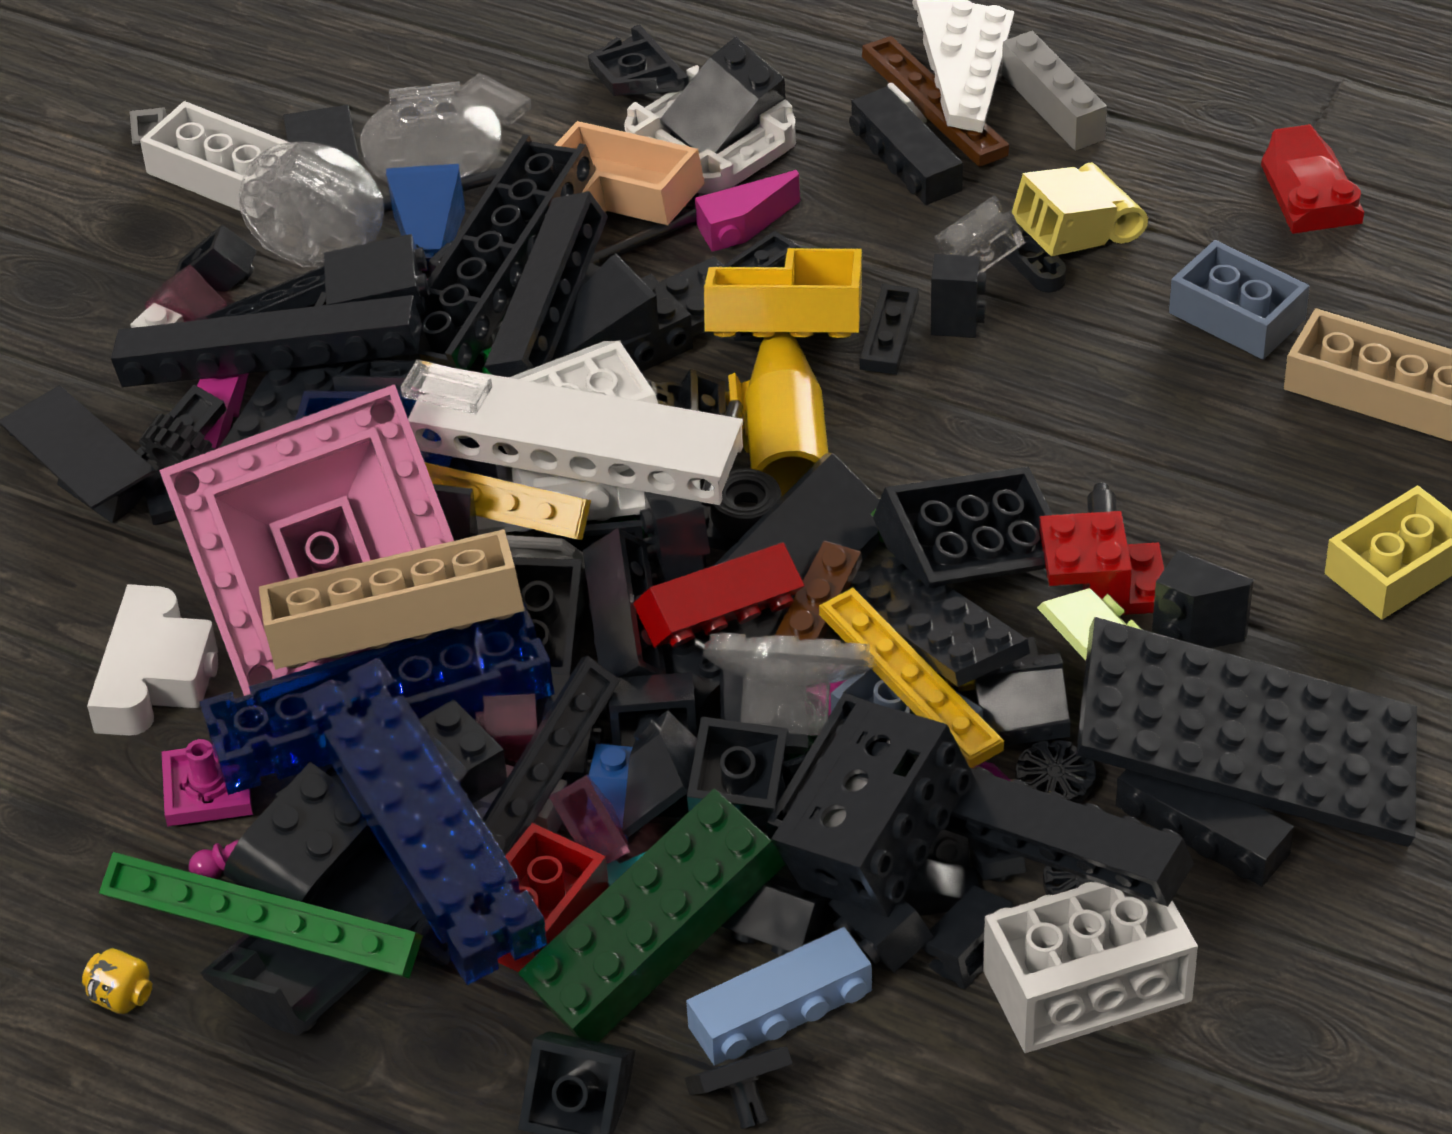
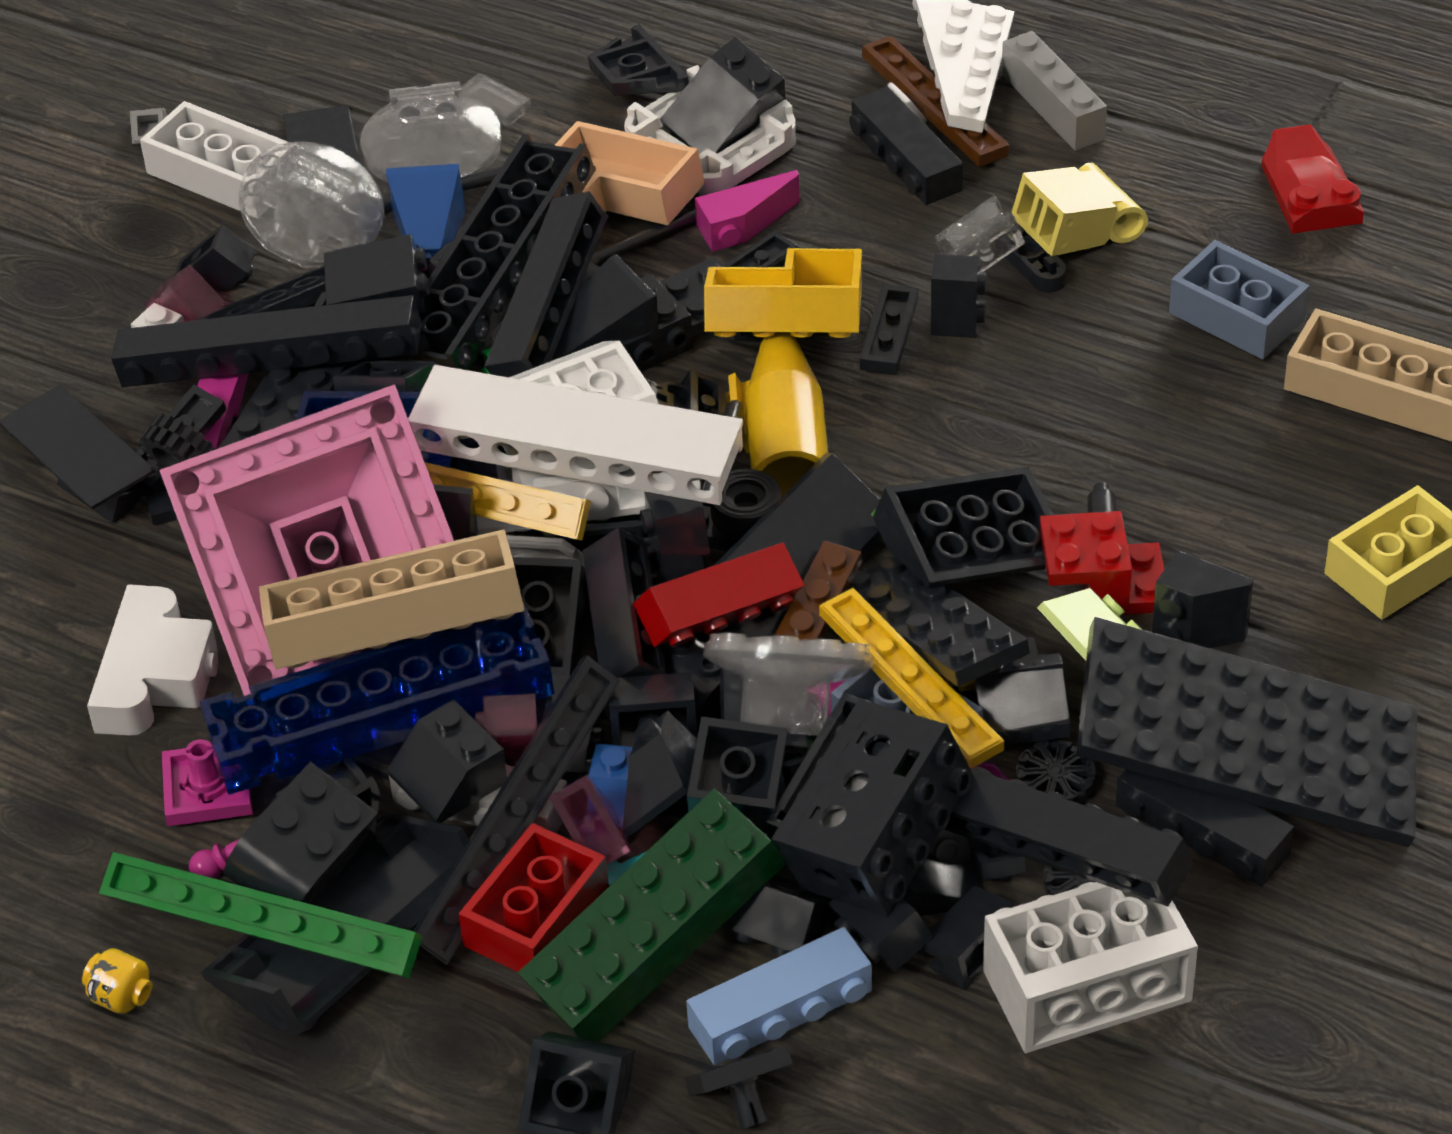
(424, 821): clear blue brick -> none
(446, 387): clear tile -> none

